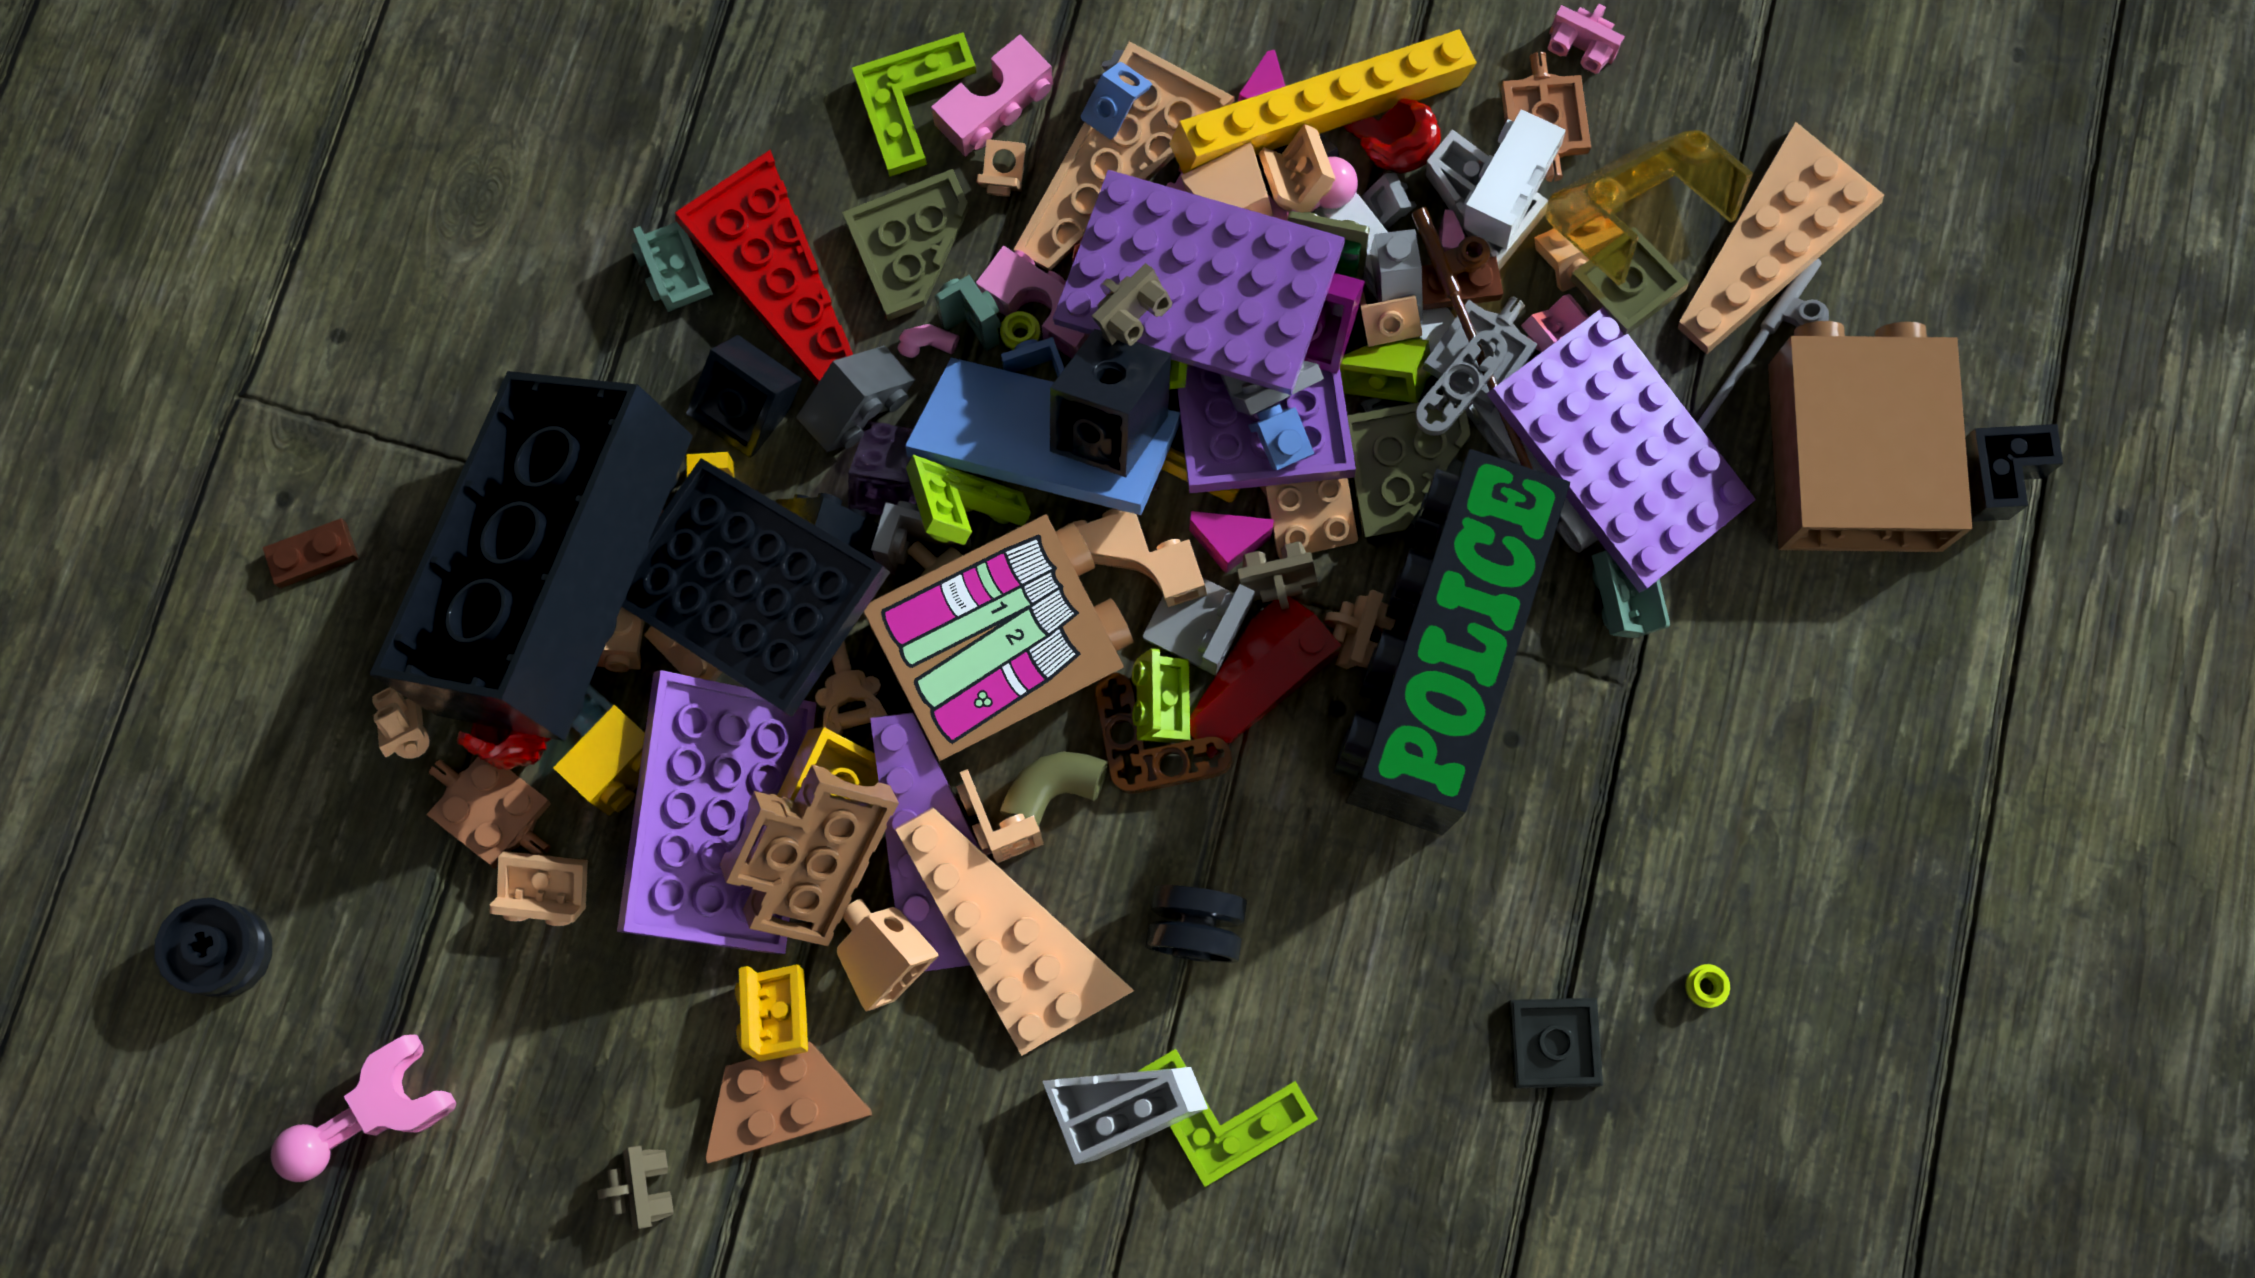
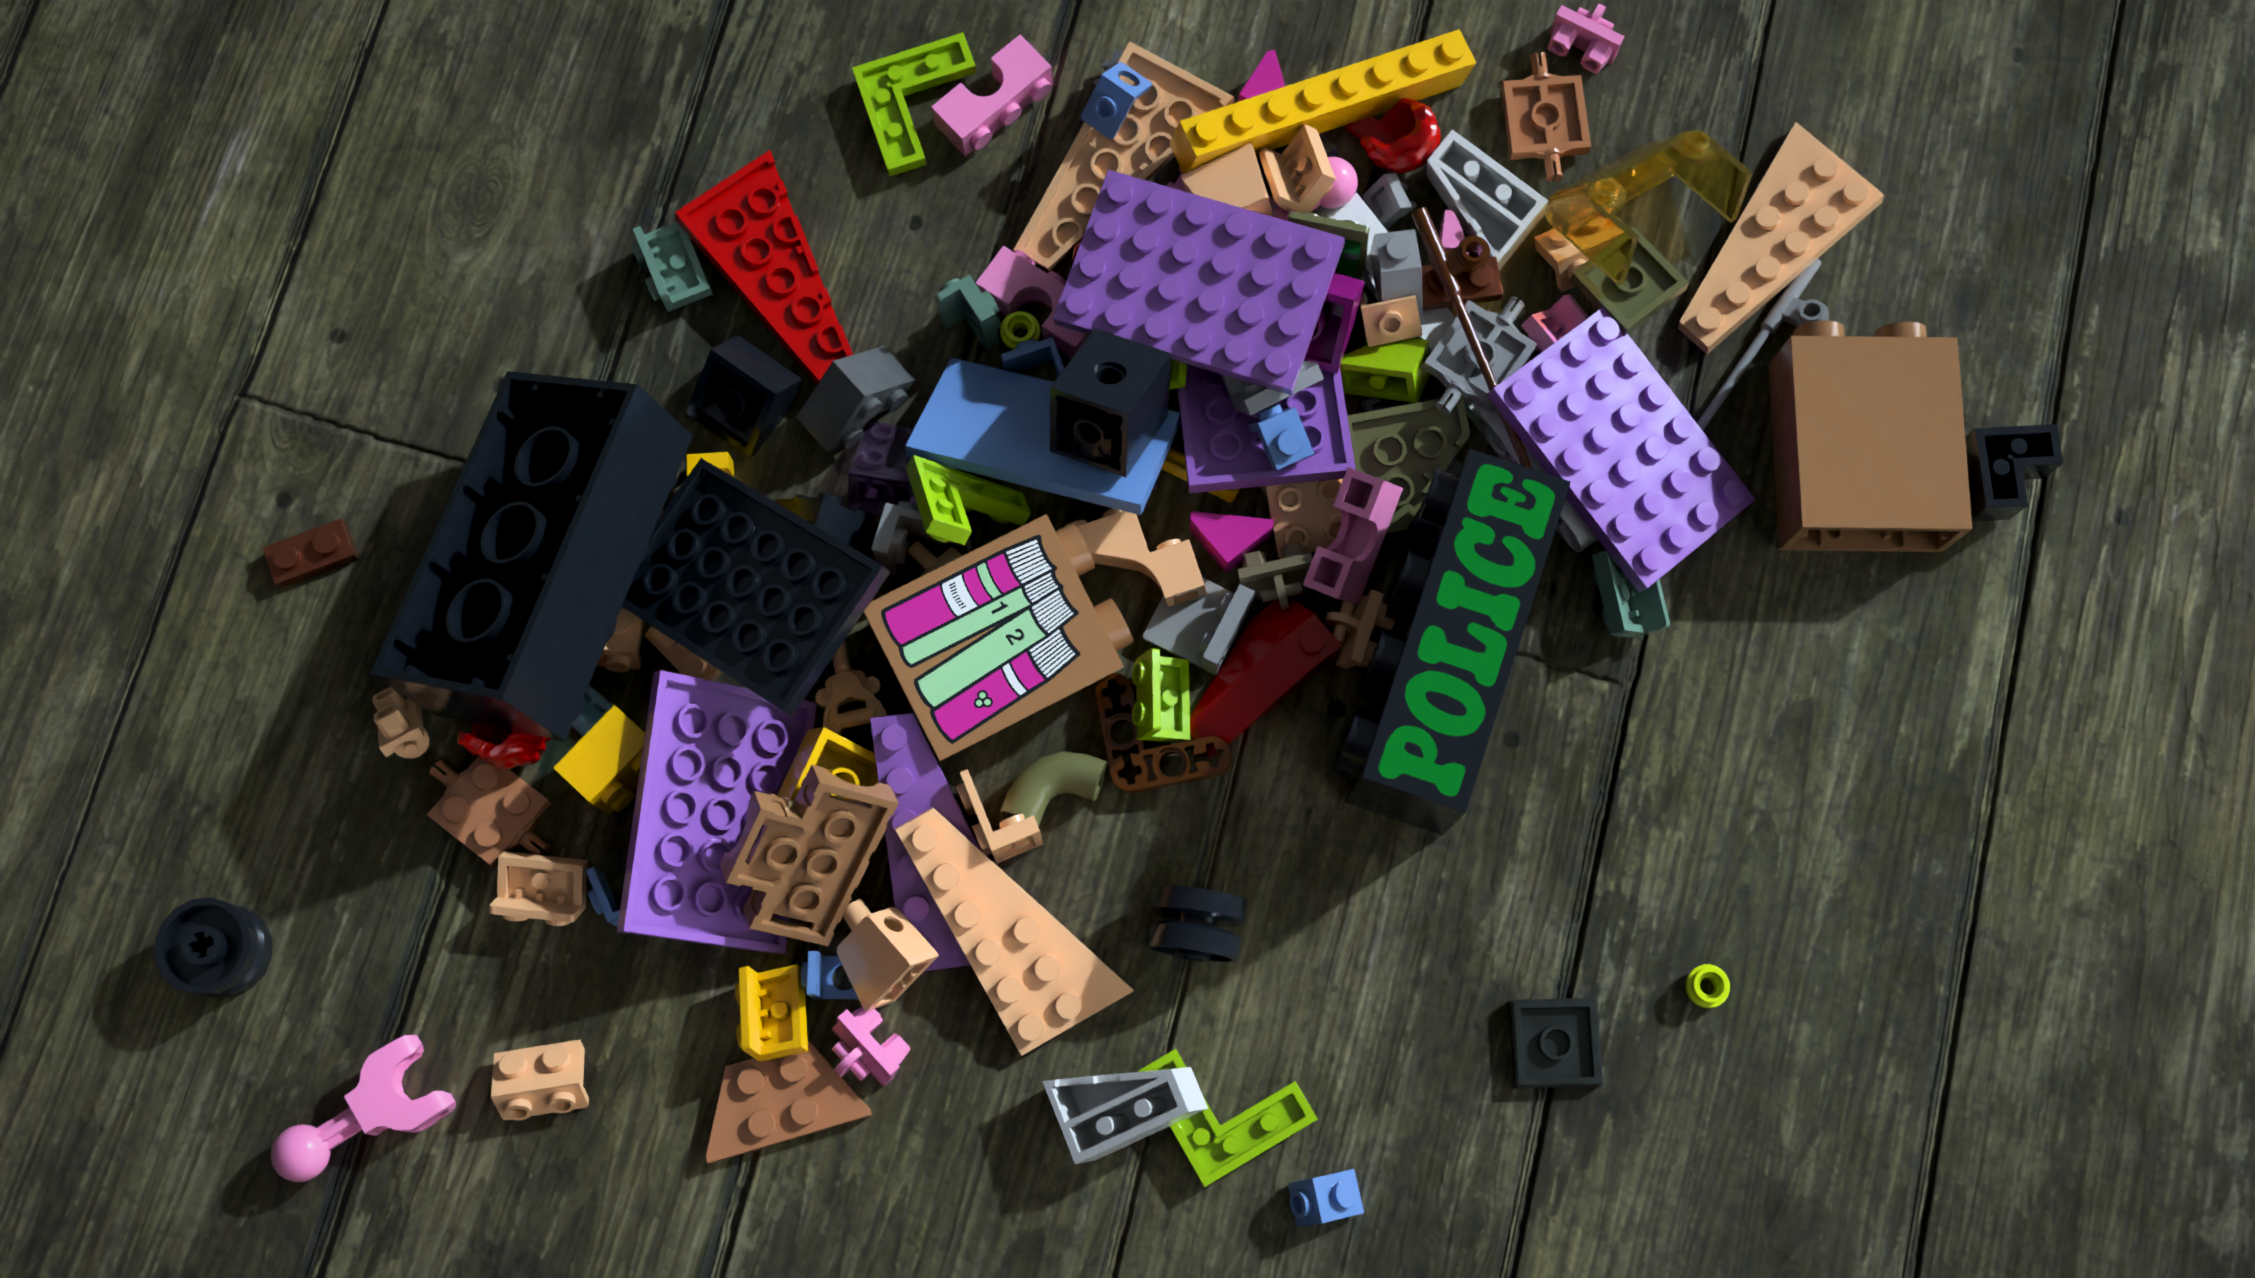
(539, 1080): none -> light nougat bracket
(602, 897): none -> medium blue bracket
(643, 1207): dark tan hips -> none
(818, 978): none -> medium blue bracket
(862, 1052): none -> bright pink hips
(908, 239): olive plate -> none
(925, 335): bright pink arm -> none
(1002, 183): light nougat bracket -> none
(1127, 303): dark tan hips -> none
(1325, 1198): none -> medium blue bracket
(1366, 514): none -> bright pink arch
(1471, 352): light grey beam -> none
(1511, 178): white wedge -> none

